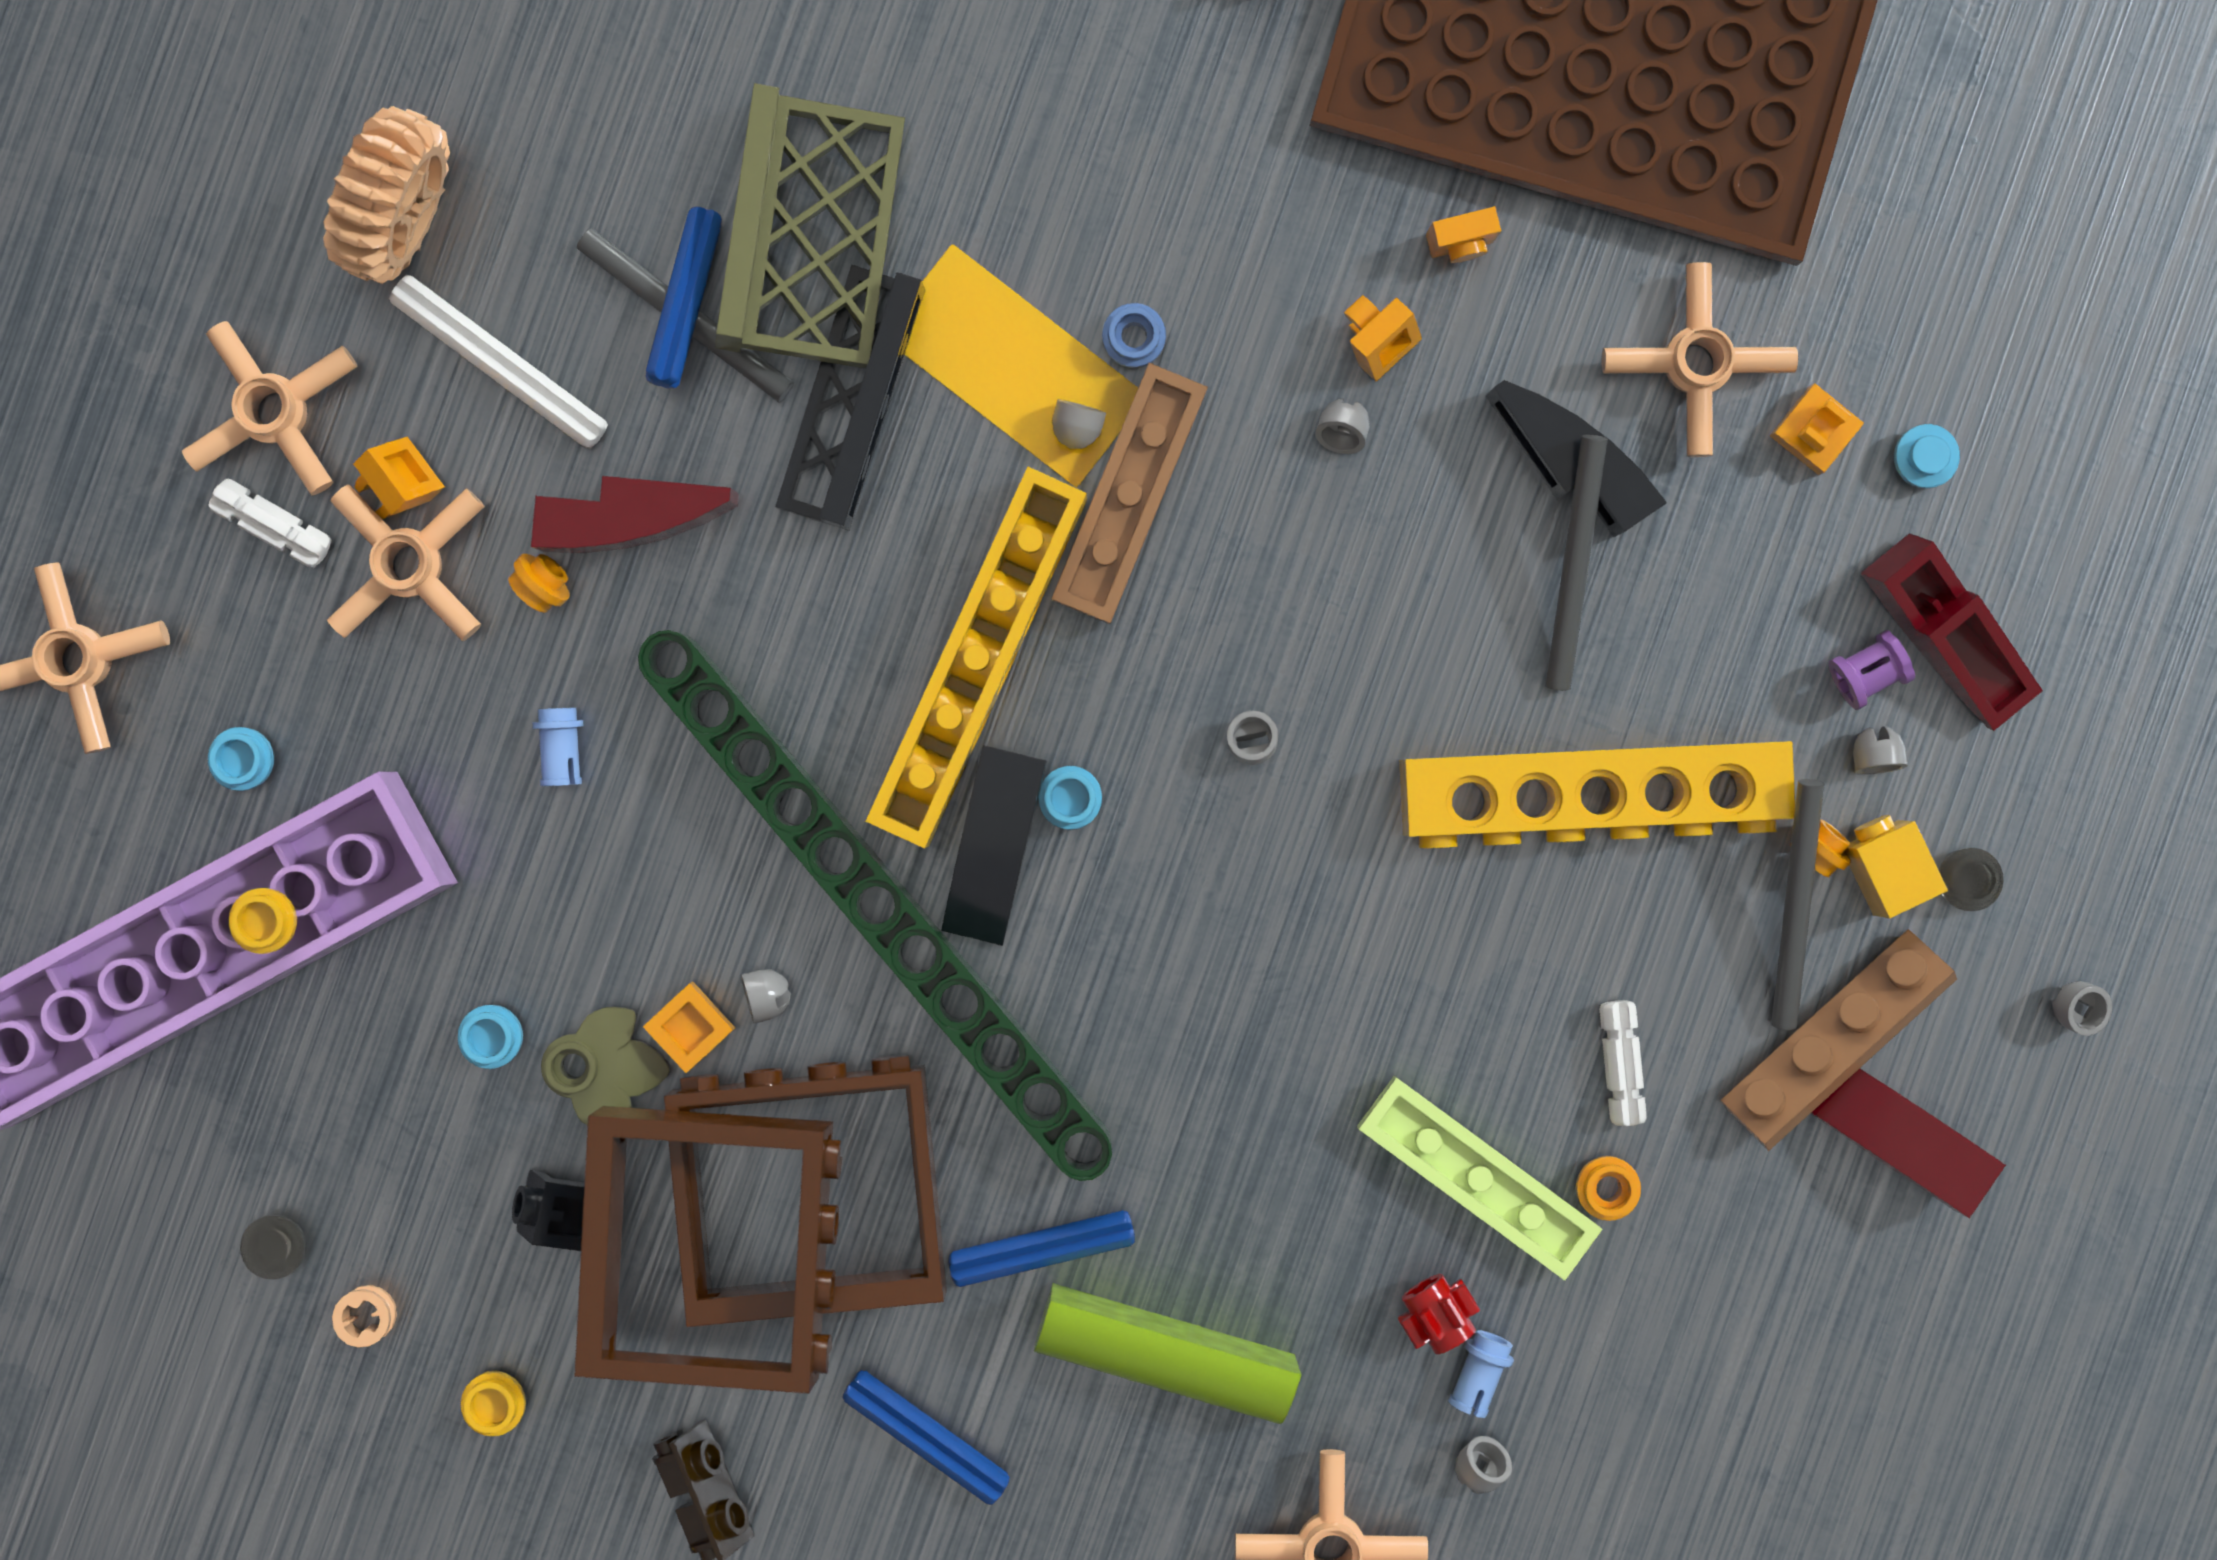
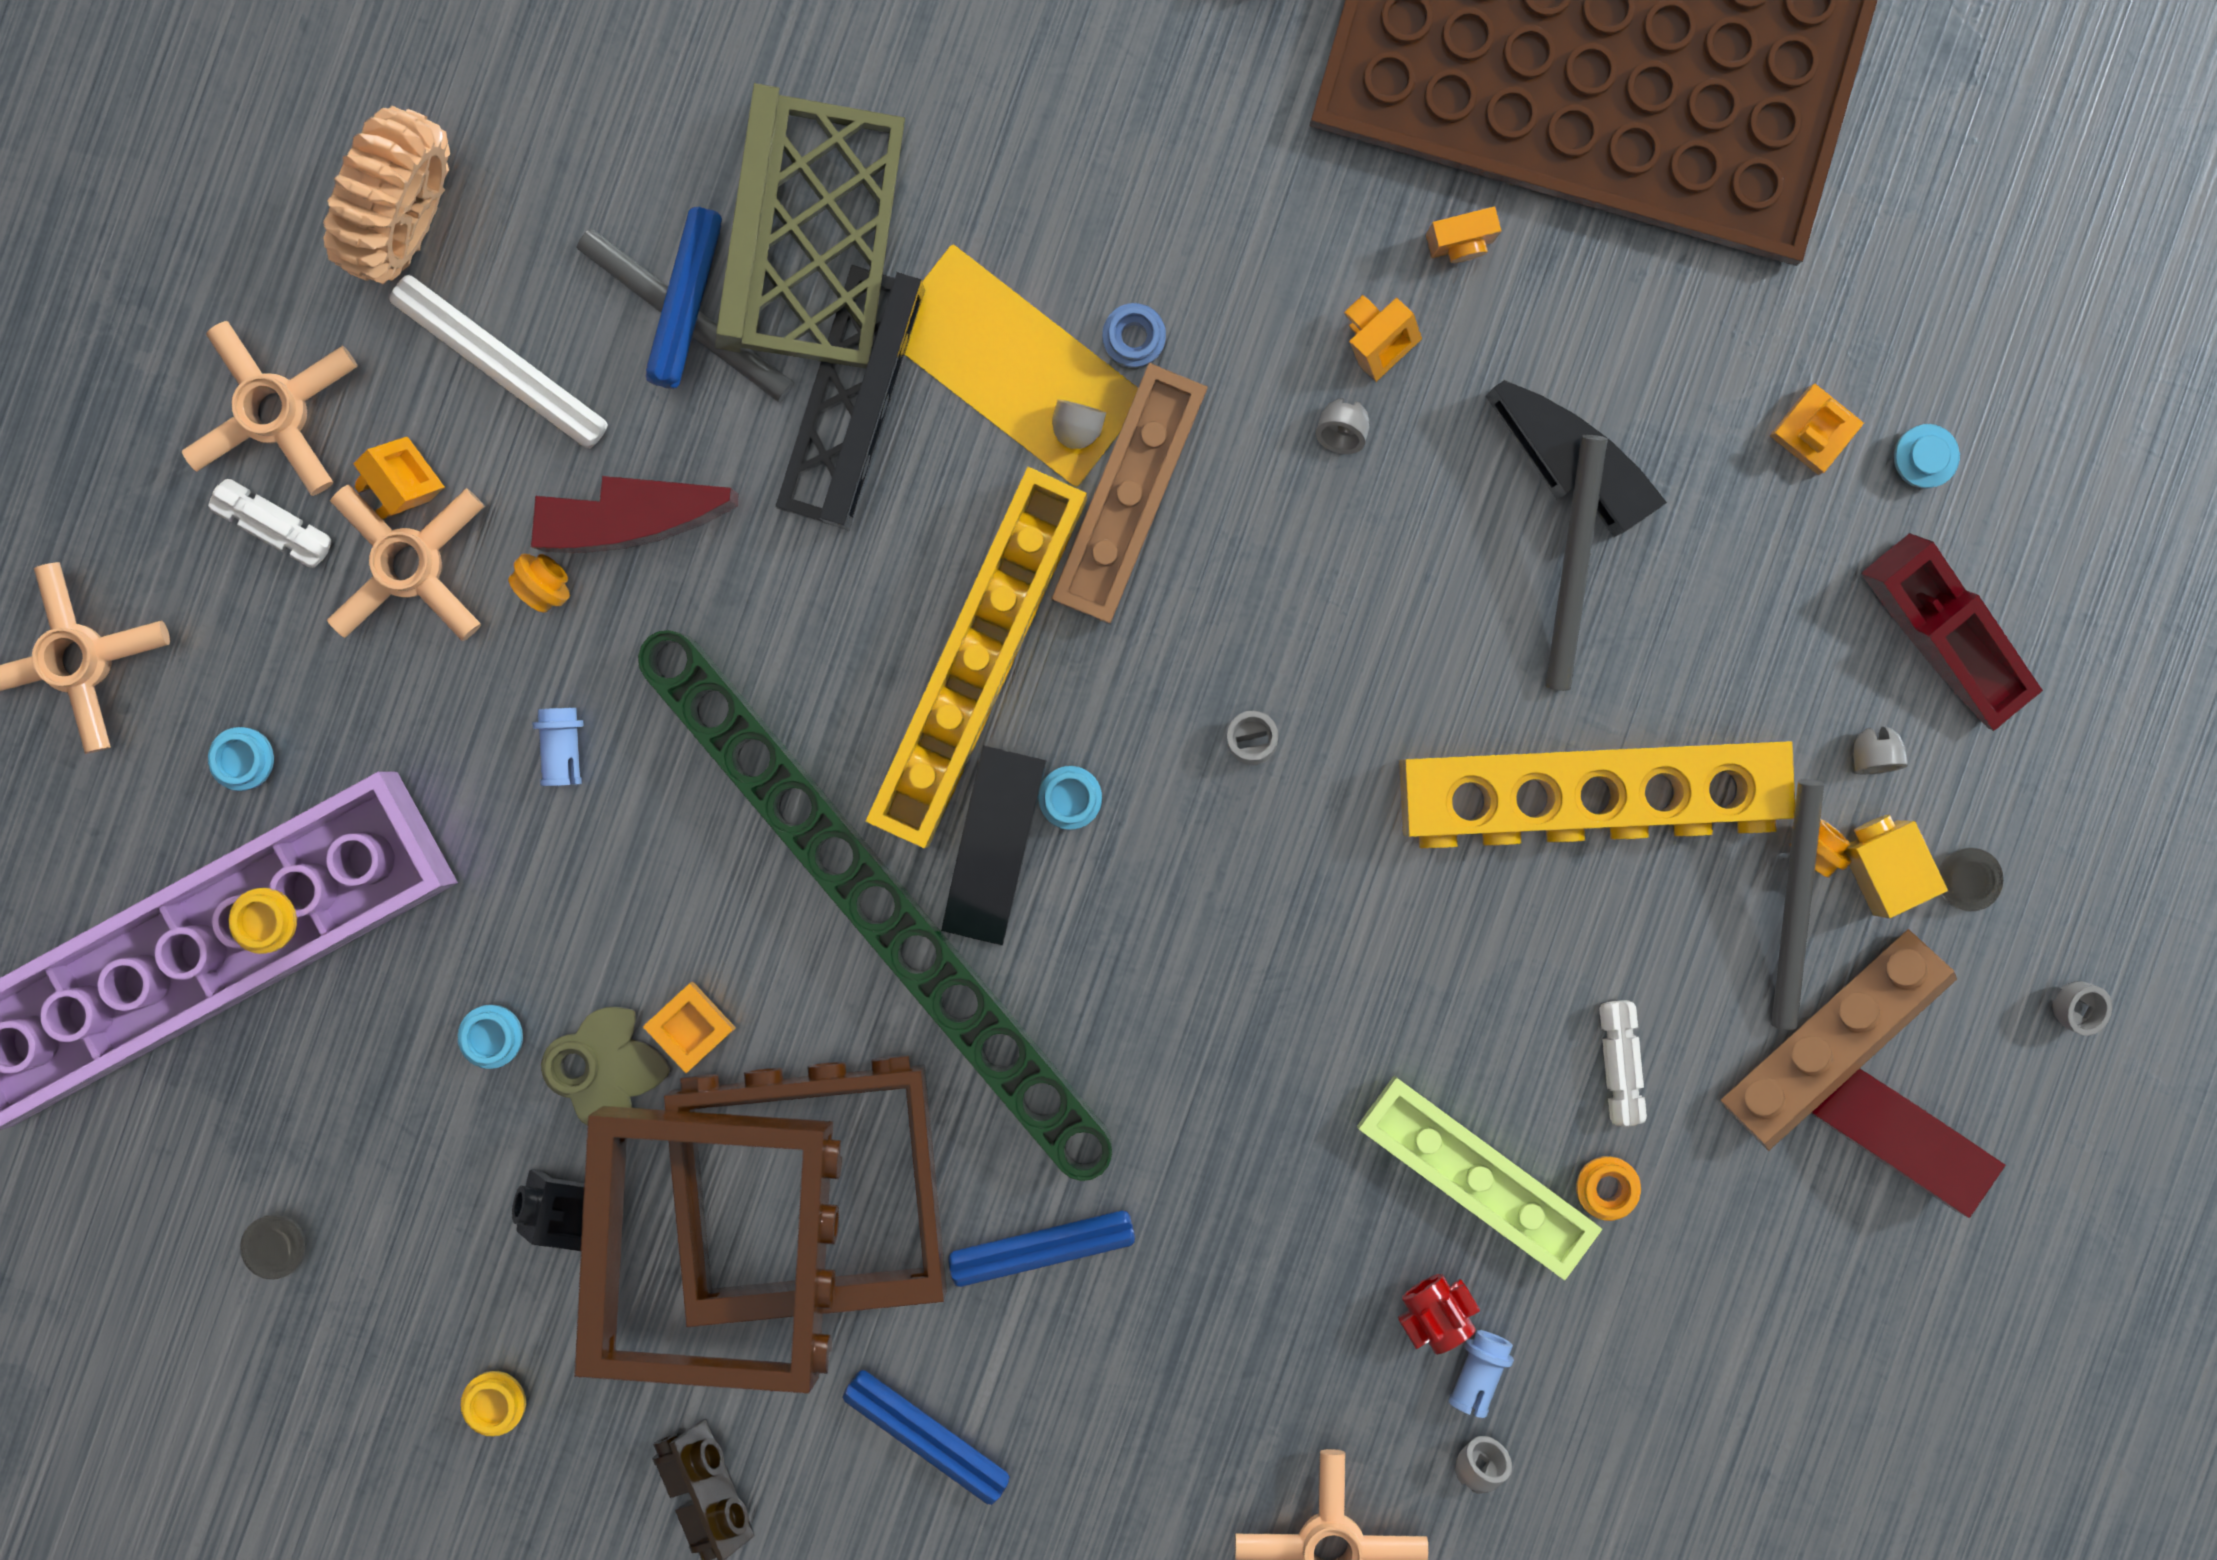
(344, 1324): light nougat bush -> none
(765, 994): light grey hinge -> none
(1168, 1354): lime brick -> none
(1725, 359): light nougat bar -> none
(1887, 654): medium lavender bush -> none

